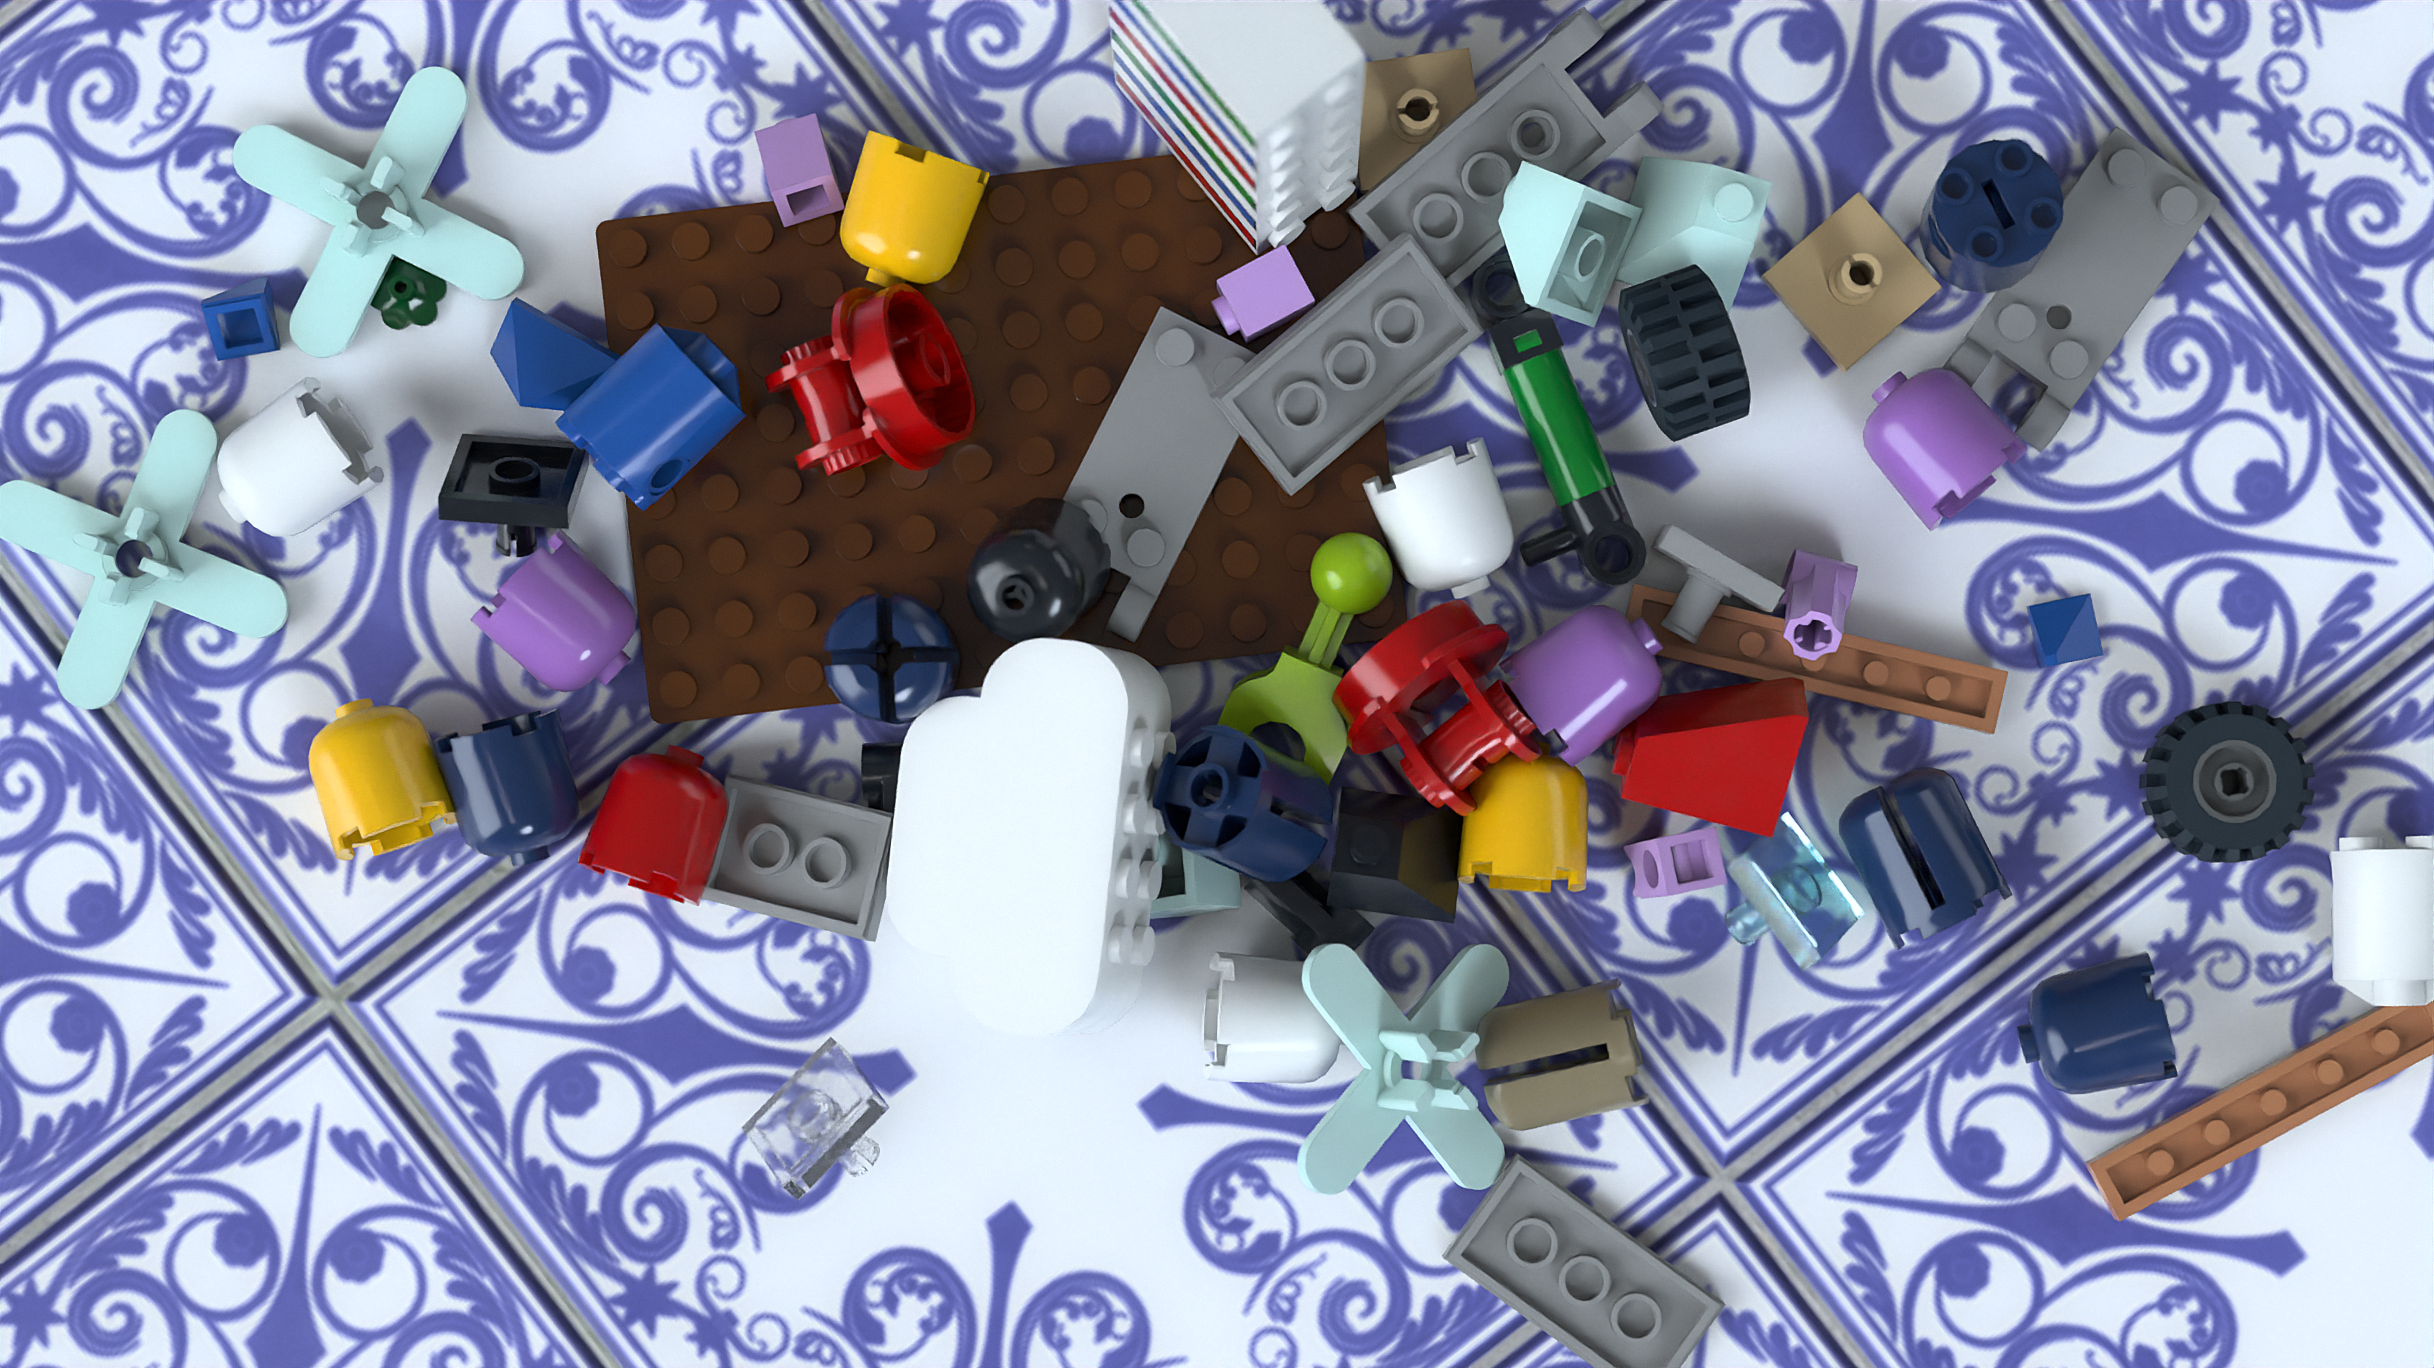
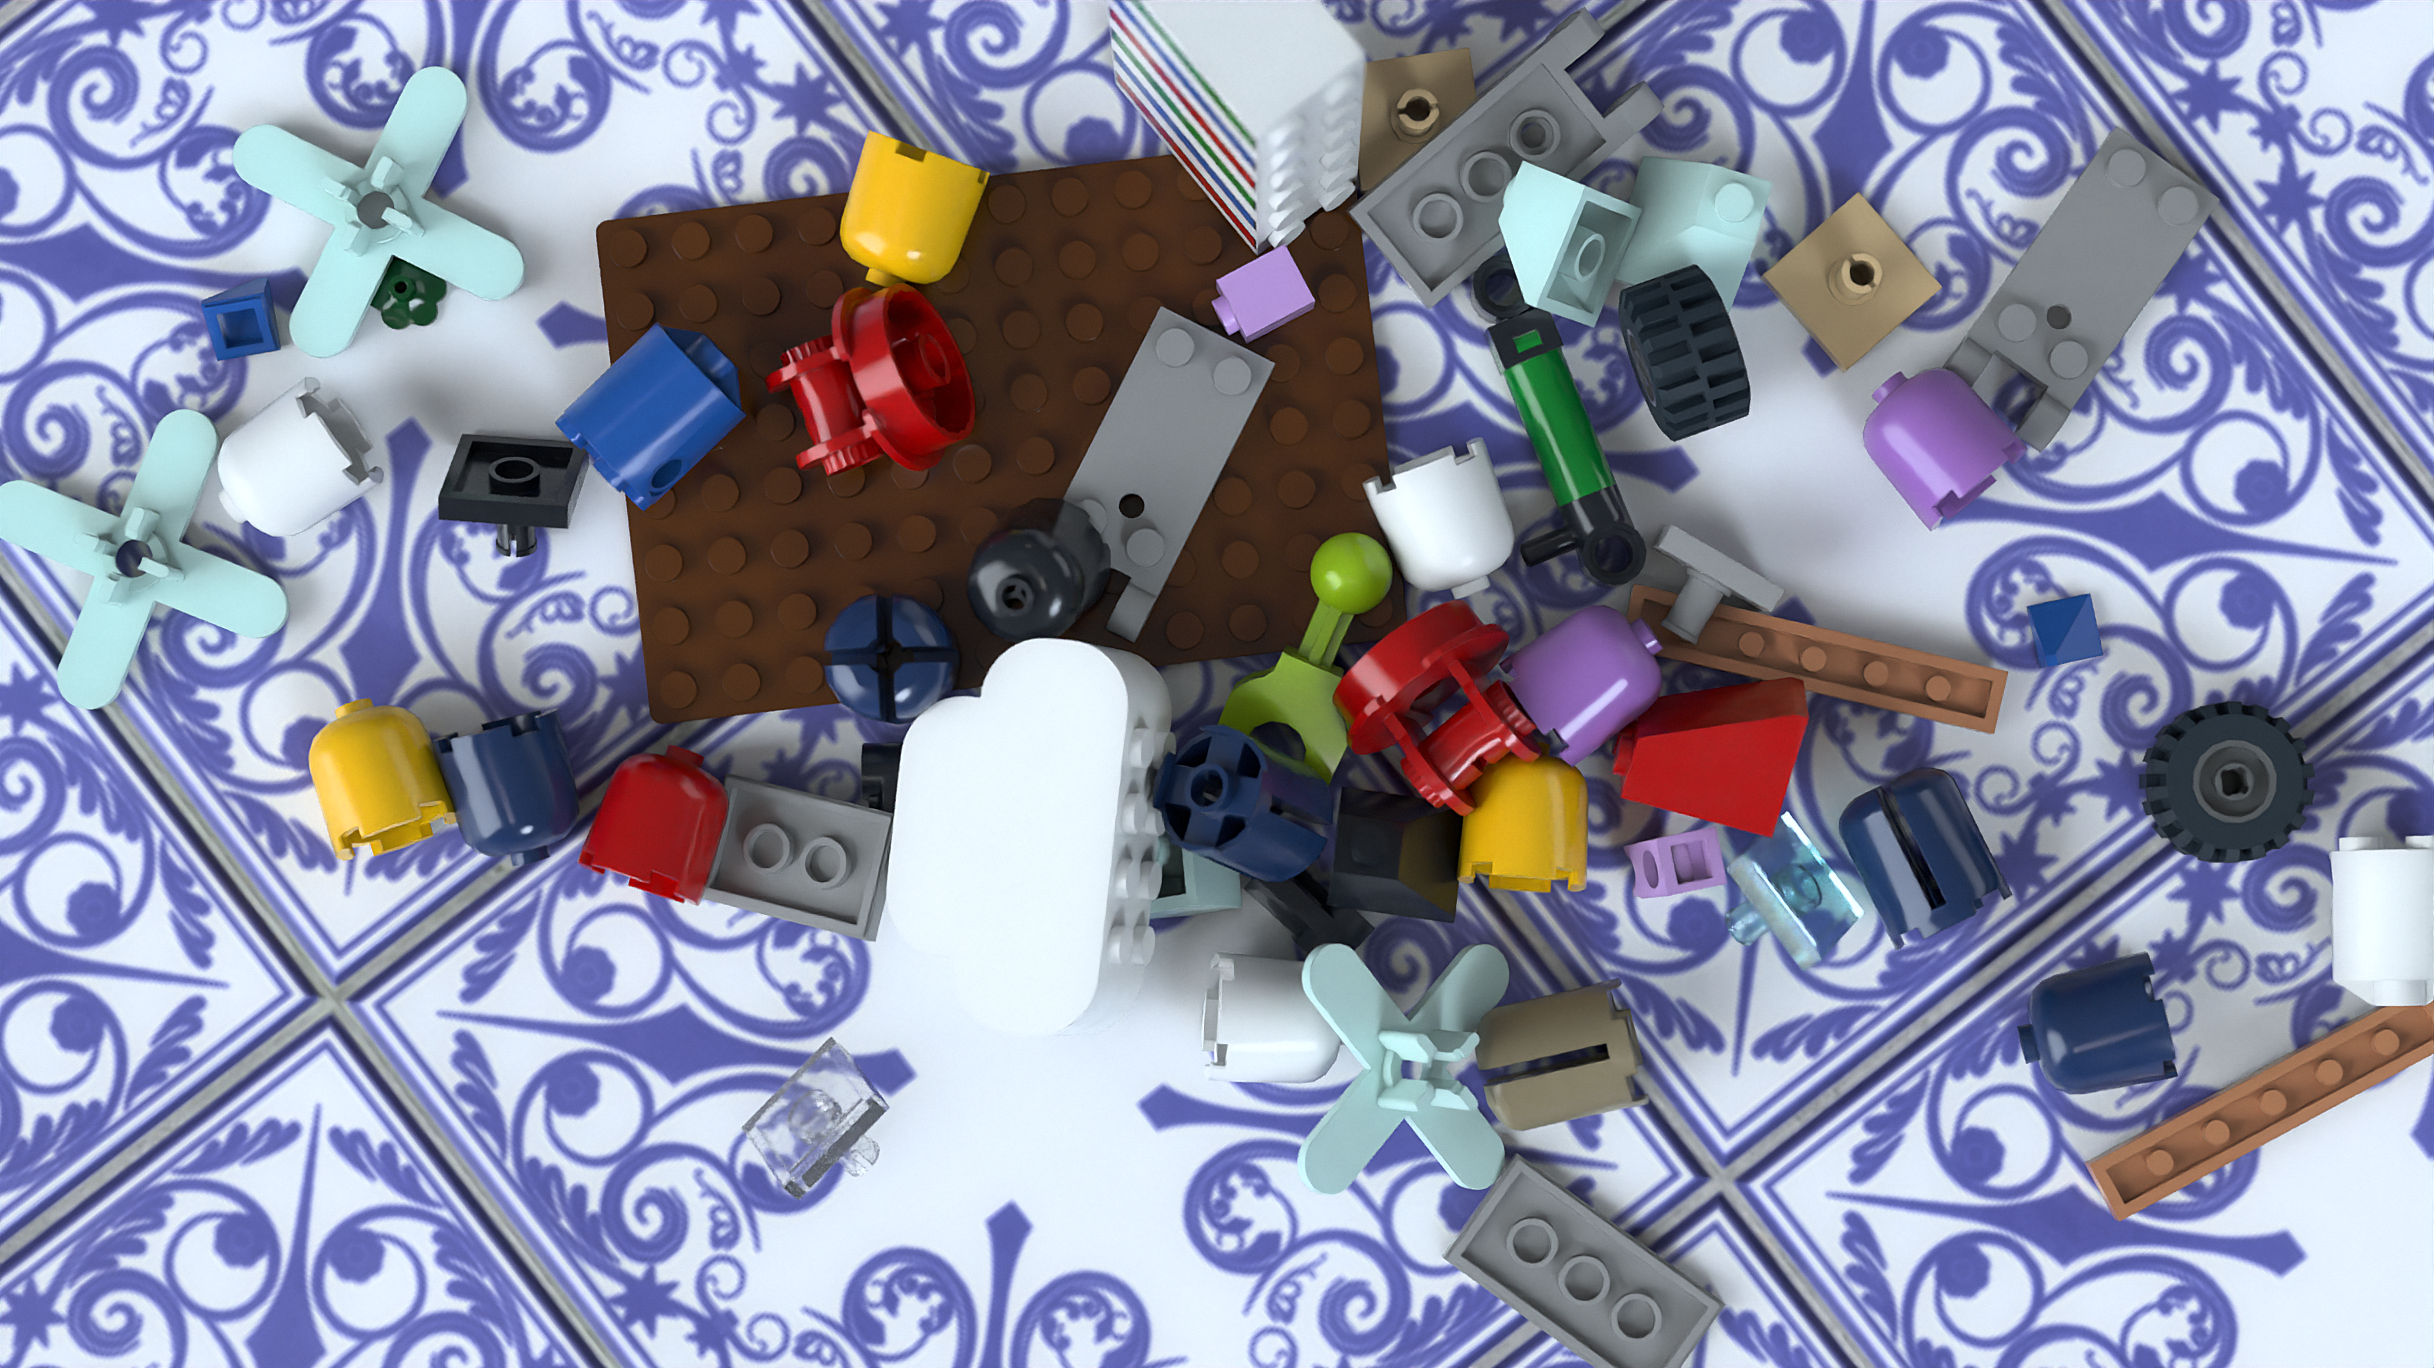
(545, 359): blue slope -> none
(561, 618): medium lavender cylinder -> none
(799, 169): lavender brick -> none
(1347, 363): light grey tile -> none
(1816, 602): lavender piece -> none
(1991, 215): dark blue cylinder -> none

